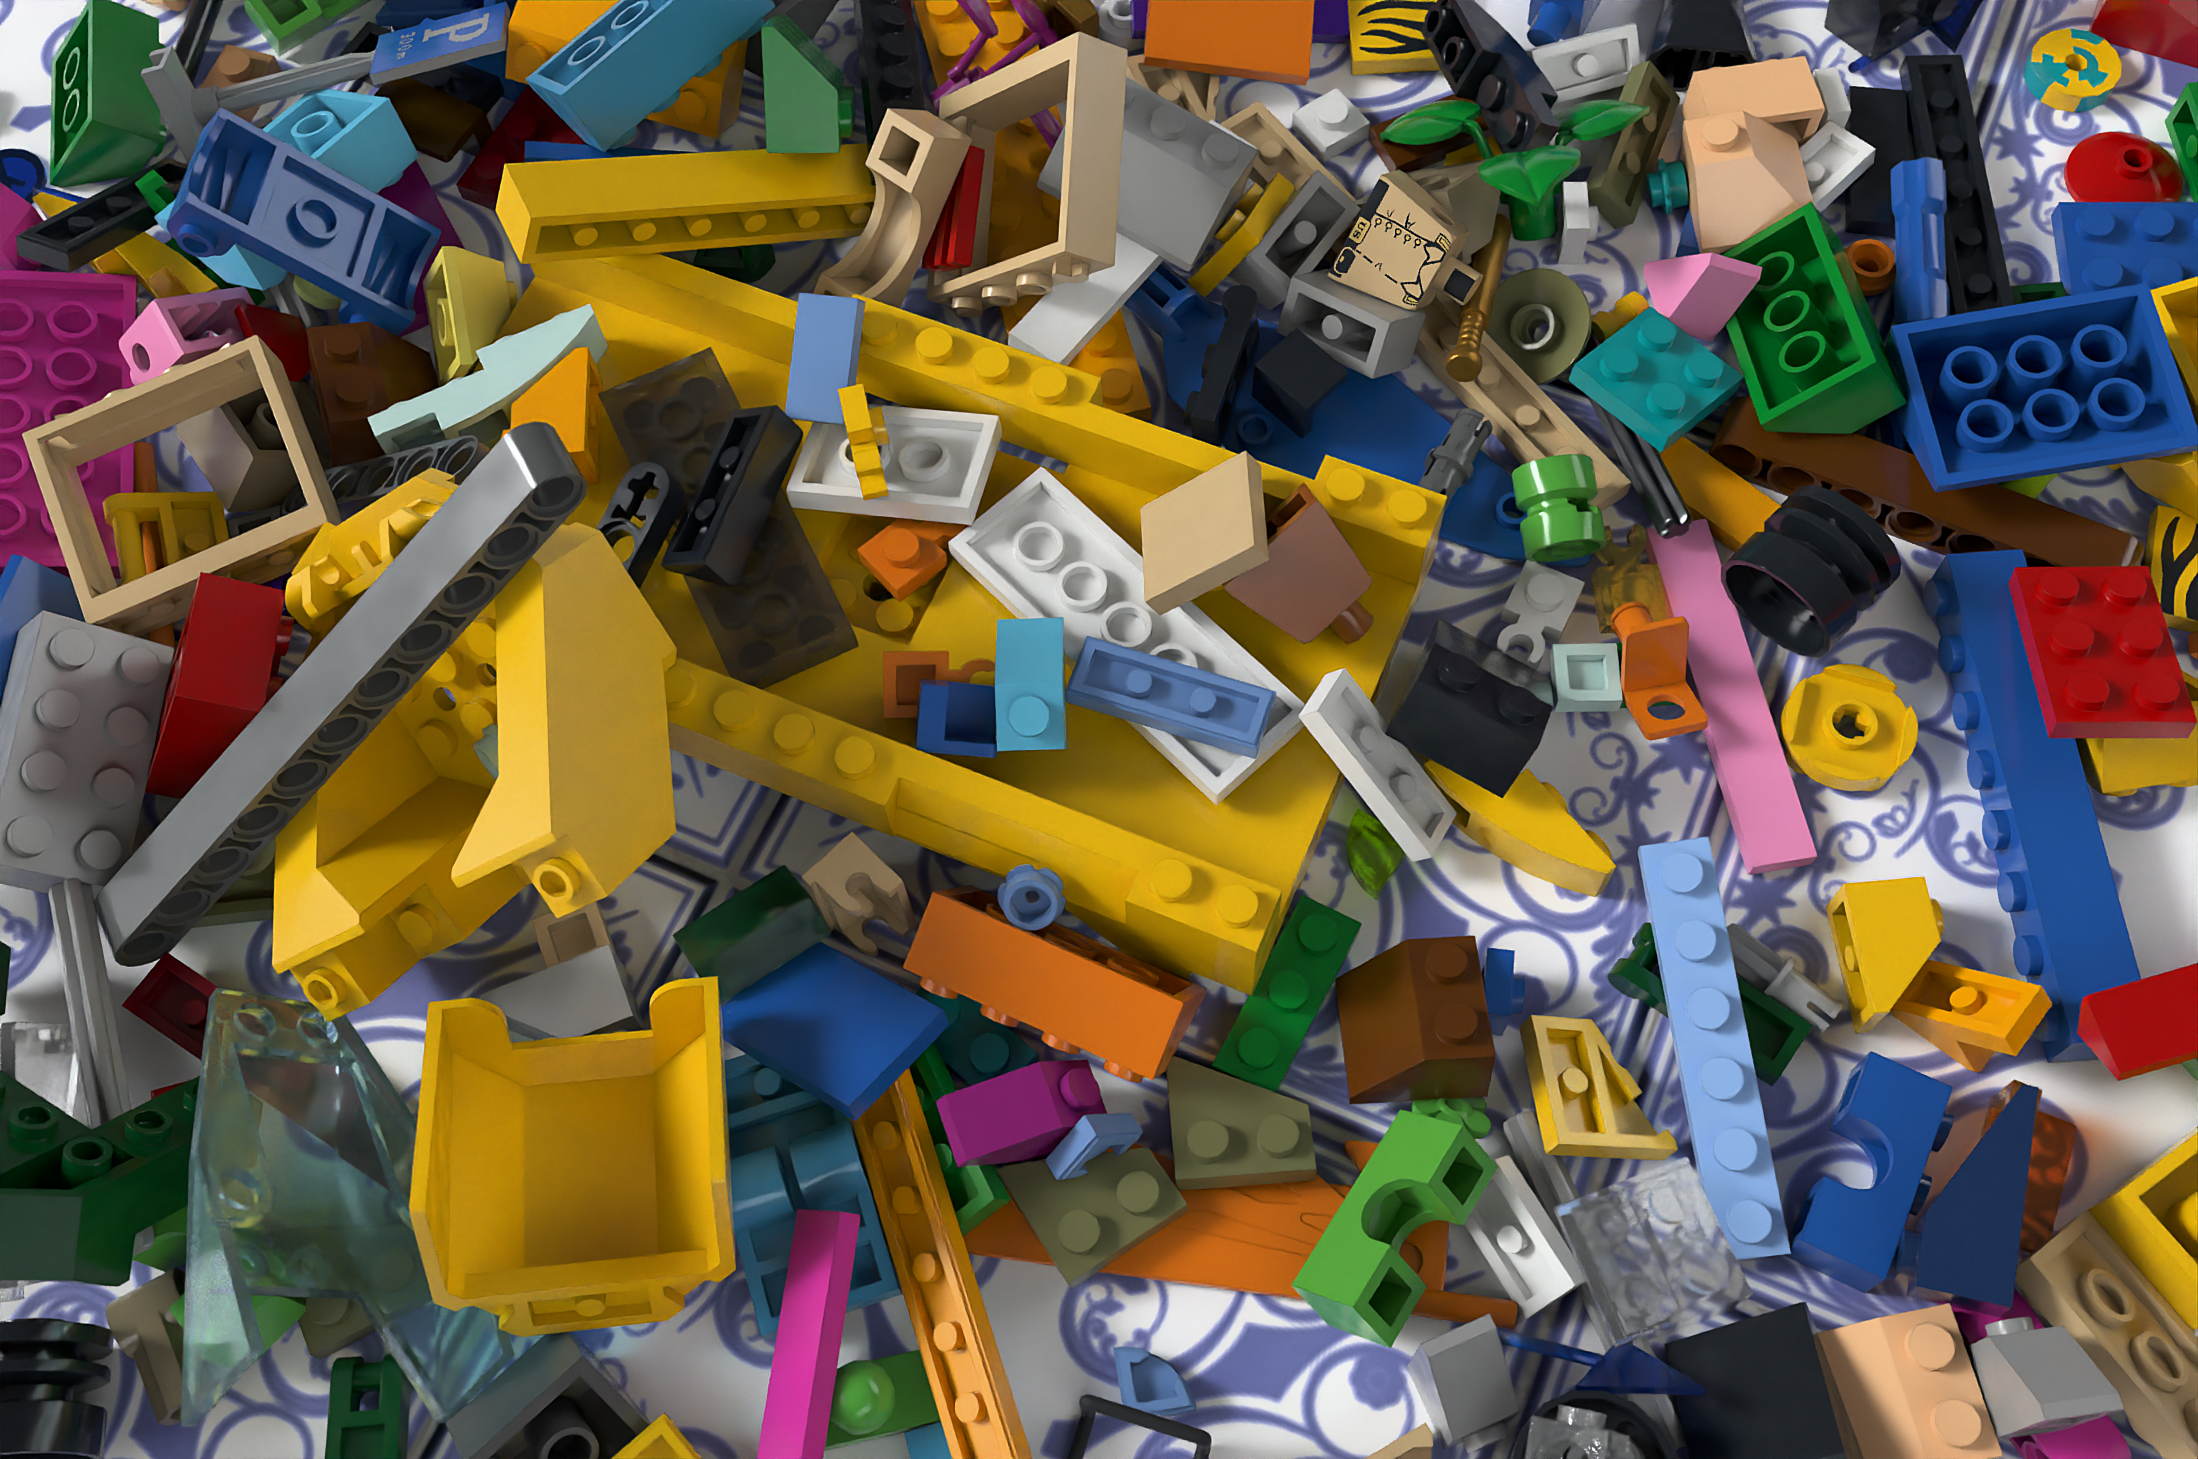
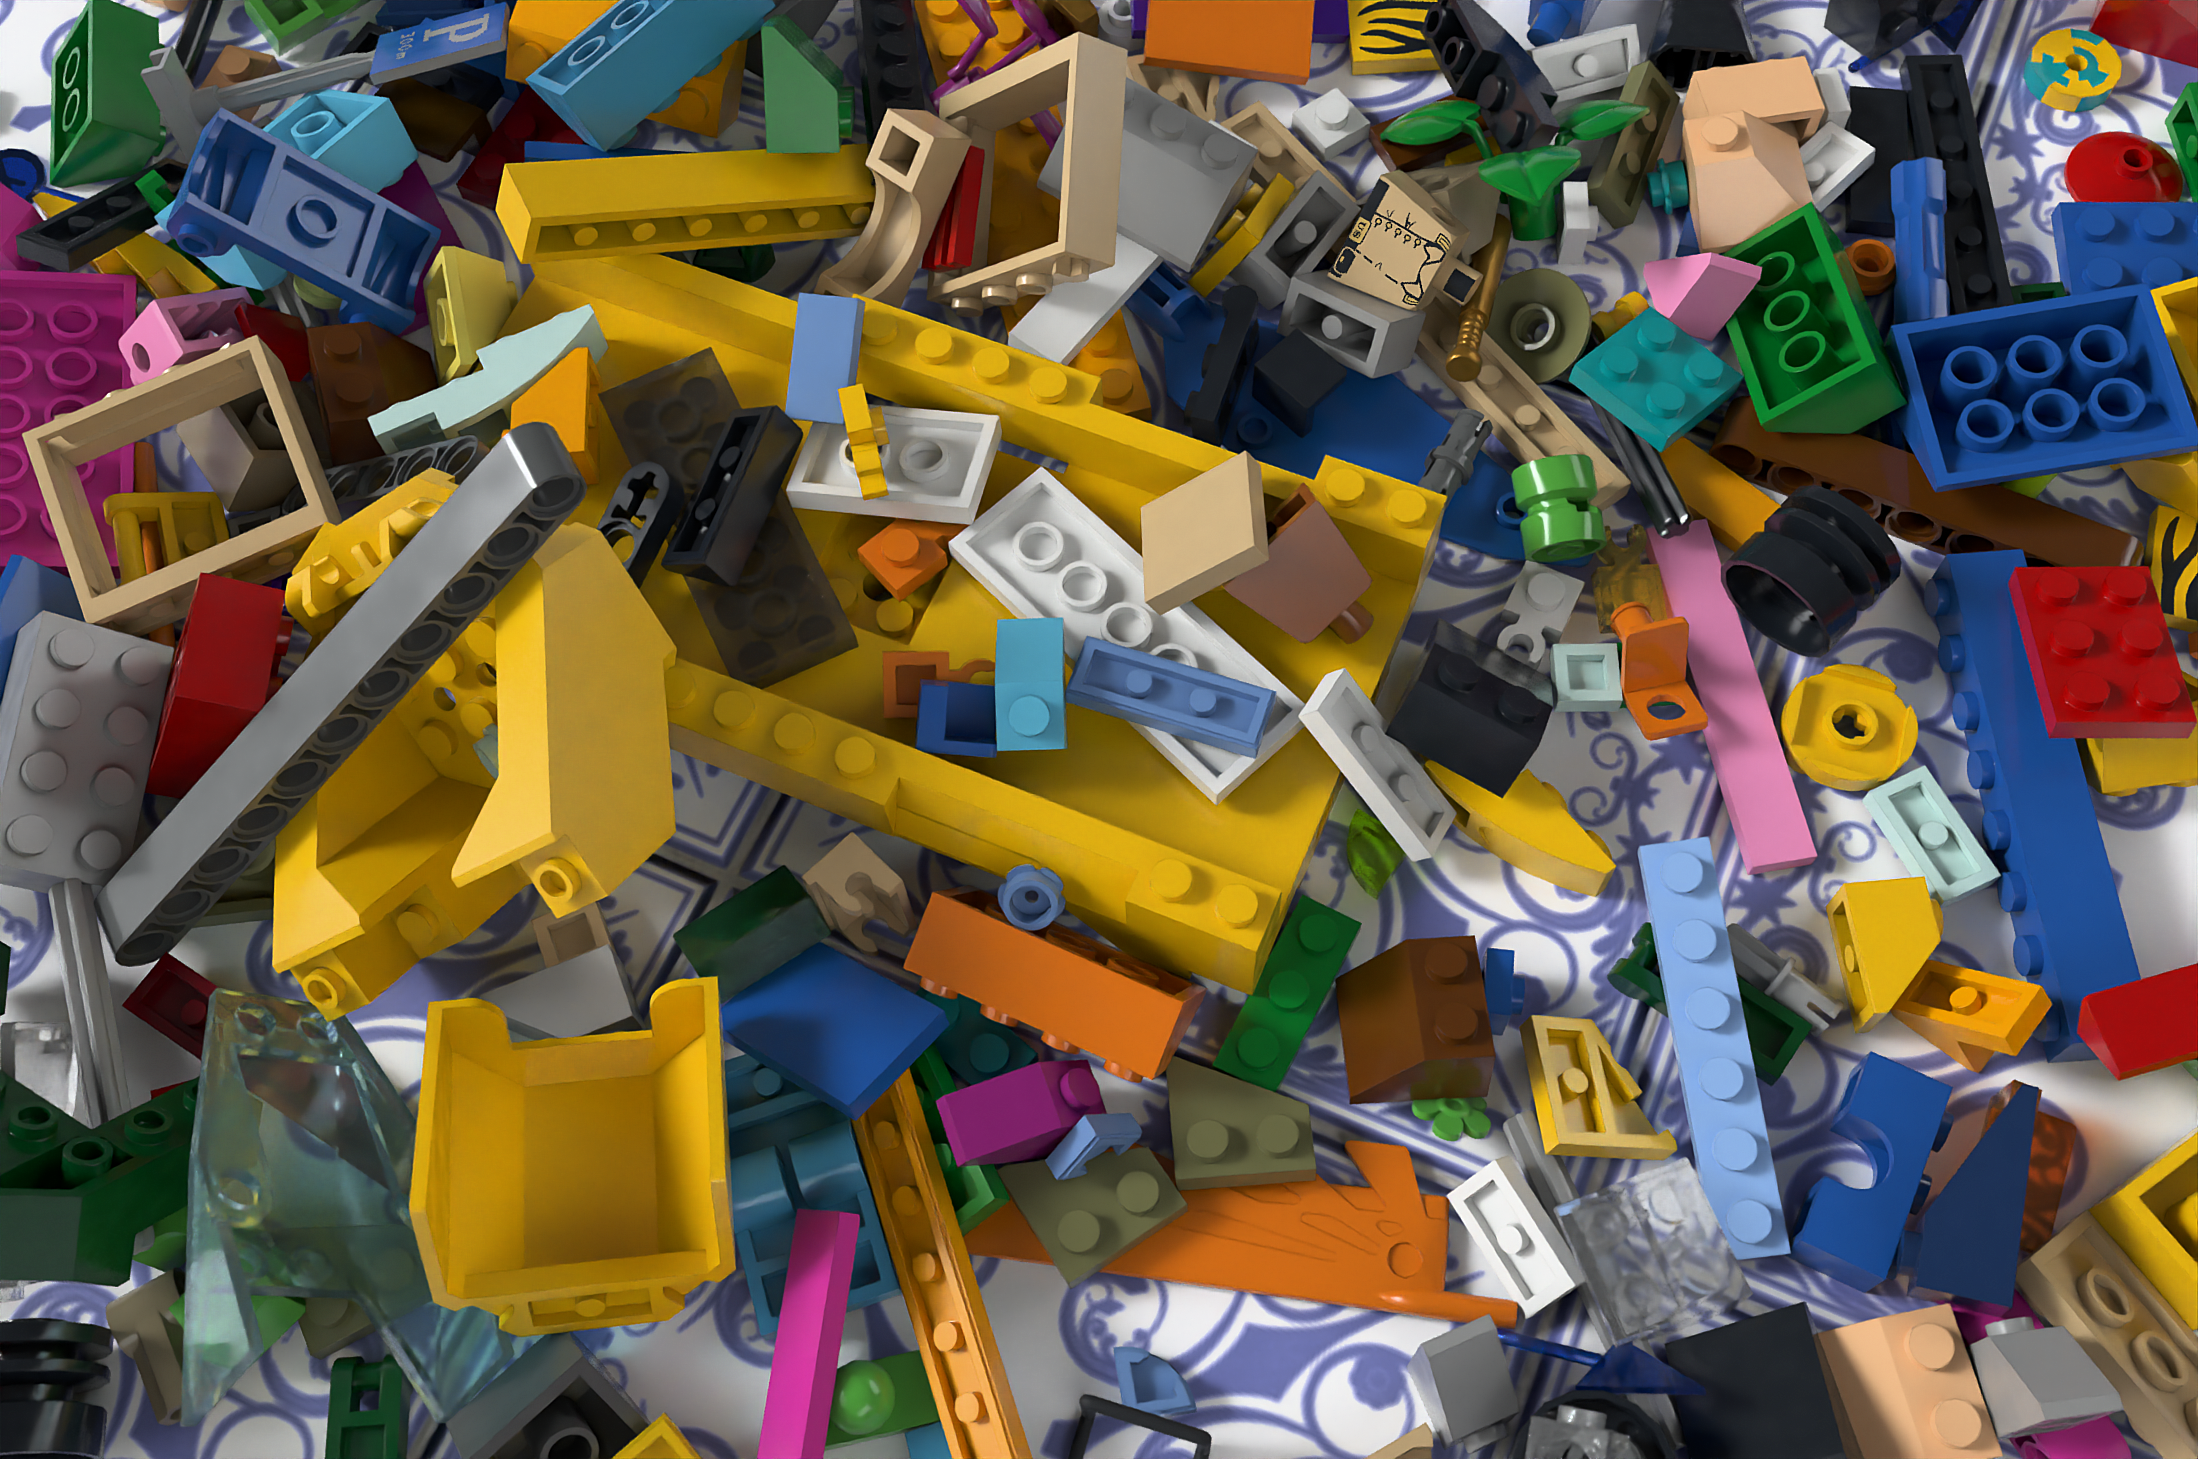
(1415, 1176): bright green arch -> none
(1930, 836): none -> light aqua plate

